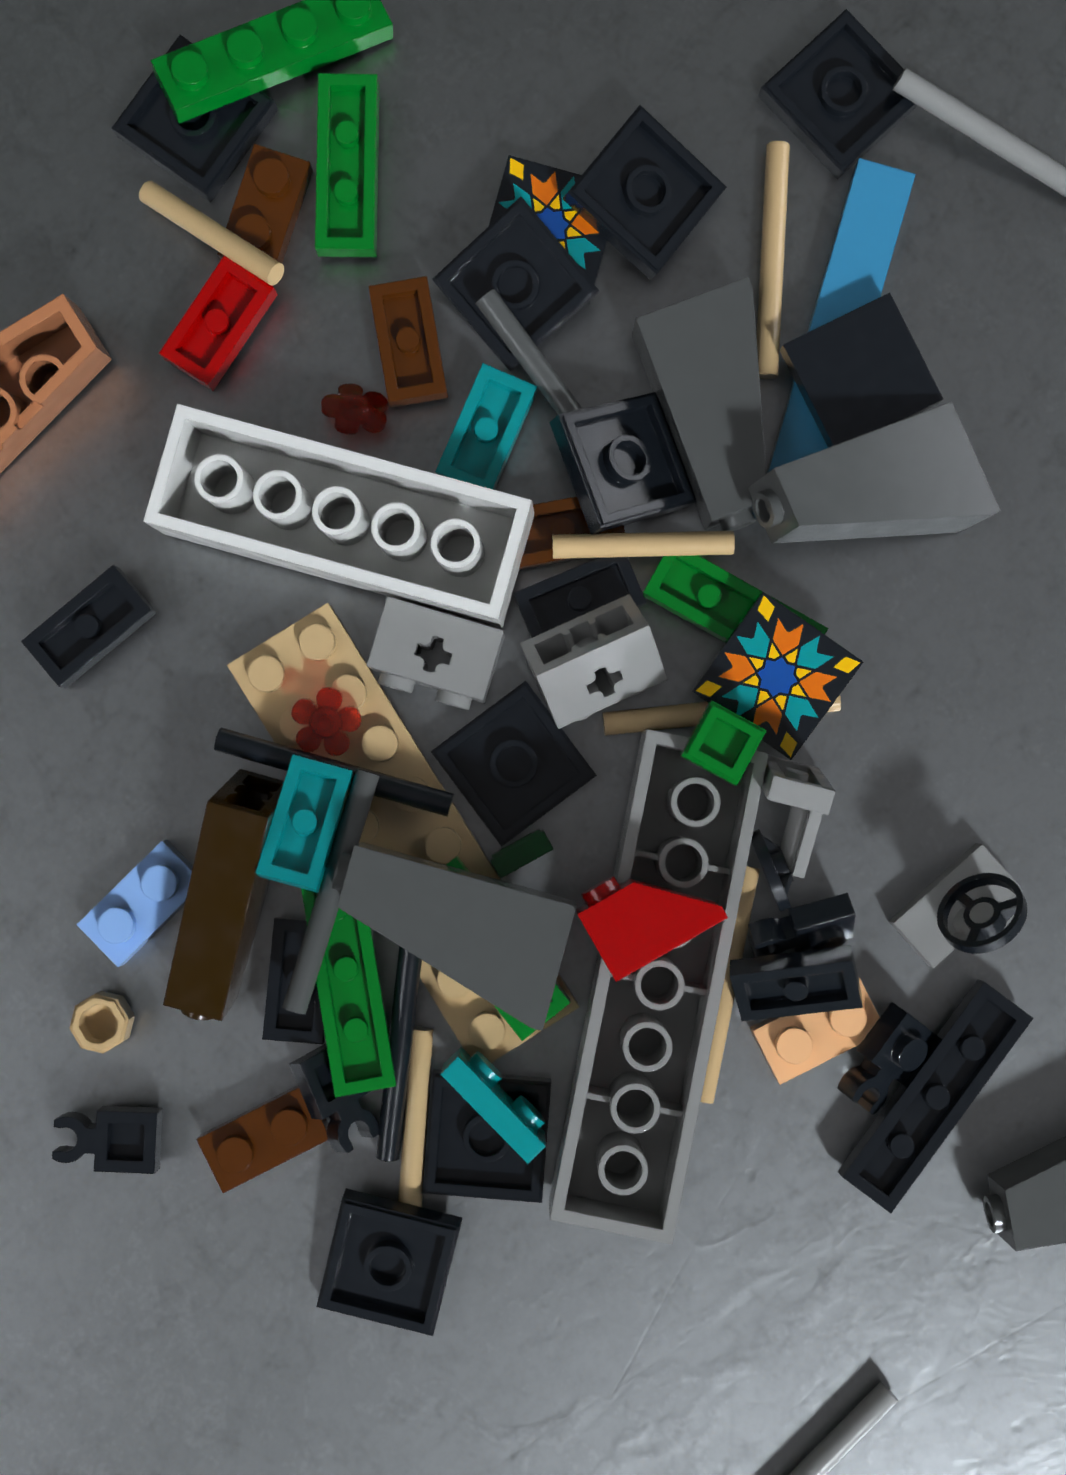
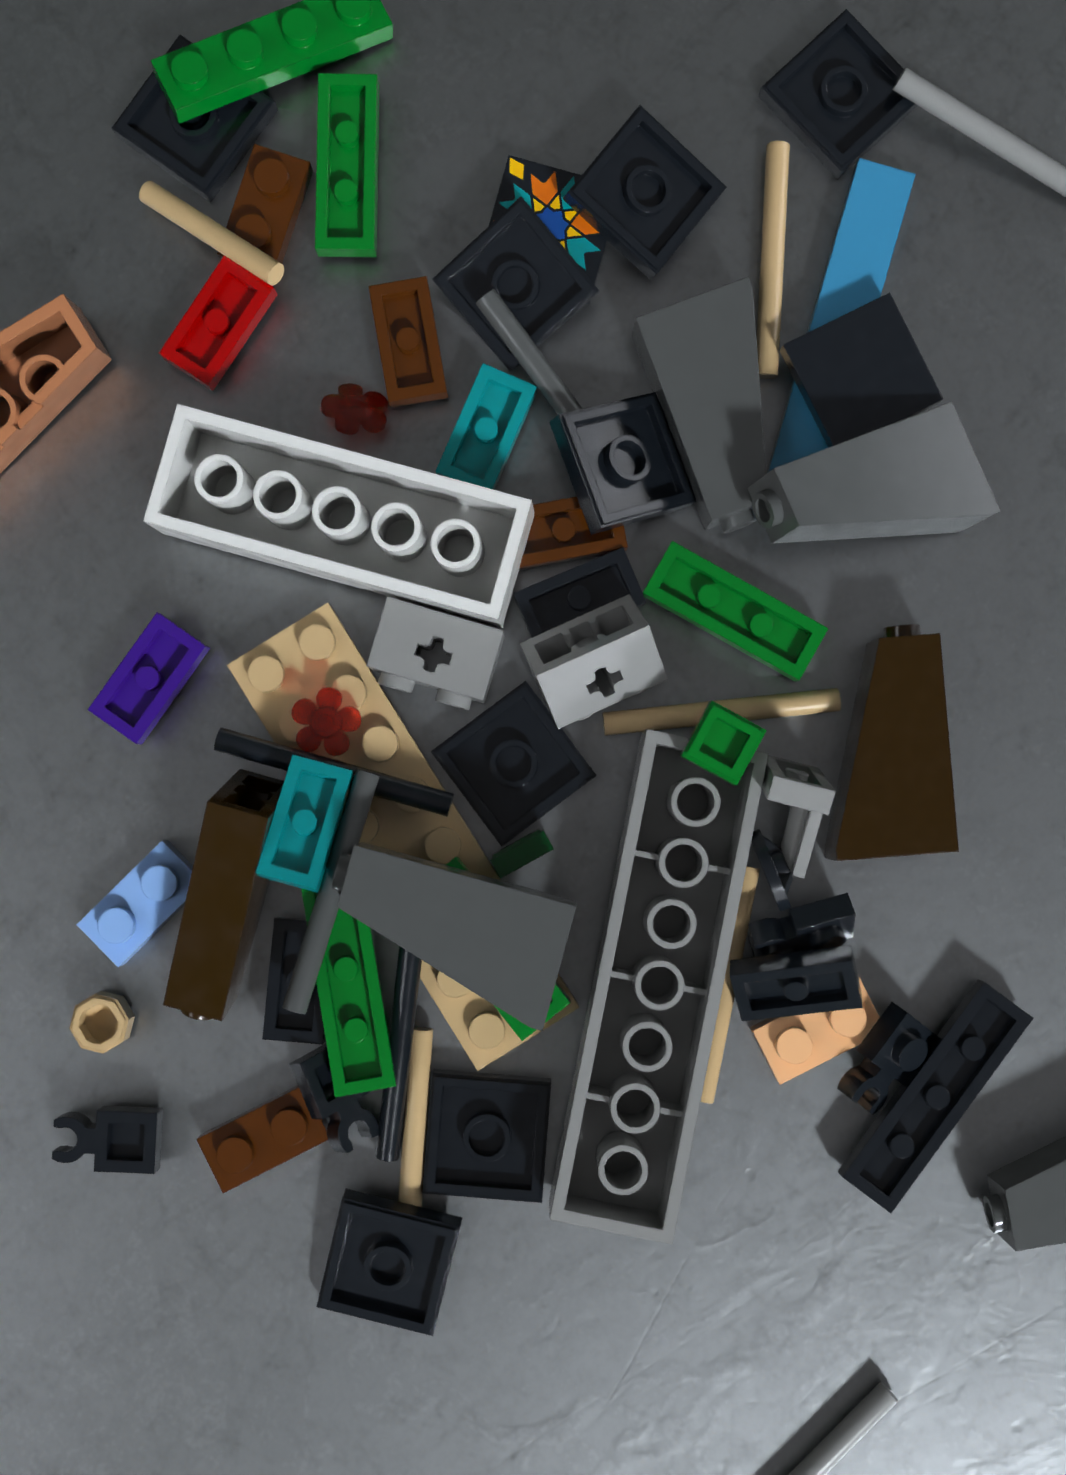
(88, 627): black plate -> none
(149, 678): none -> dark purple plate
(513, 1120): teal plate -> none
(642, 922): red slope -> none
(643, 544): tan bar -> none
(778, 674): tile -> none
(897, 756): none -> dark brown slope
(964, 909): piece -> none

